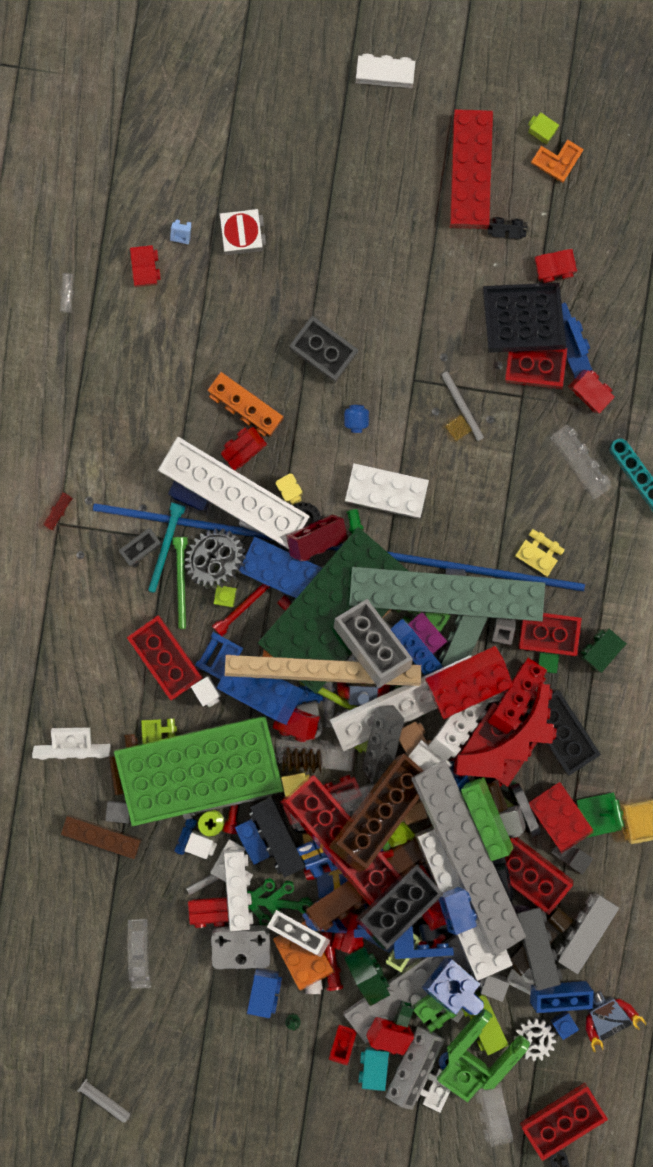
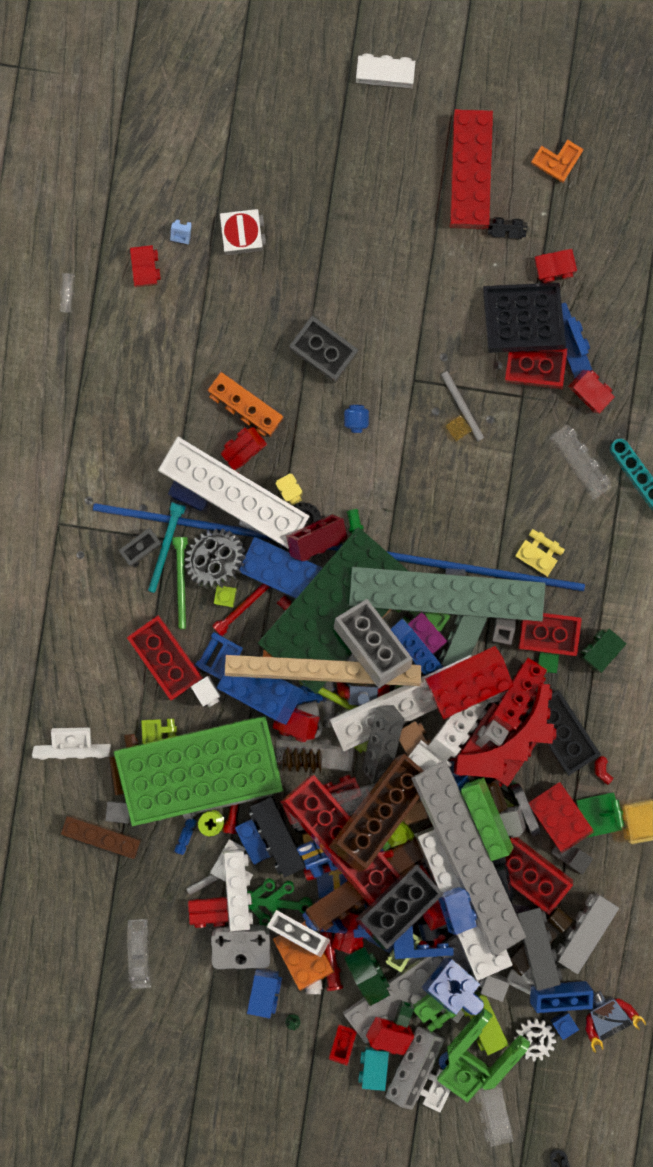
(57, 511): clear red pin -> none
(104, 1101): light grey axle -> none
(201, 845): white brick -> none
(292, 781): light yellow brick -> none
(386, 491): white brick -> none
(492, 732): none -> light grey bracket
(542, 128): lime brick -> none
(563, 1121): red brick -> none
(600, 770): none -> red arm

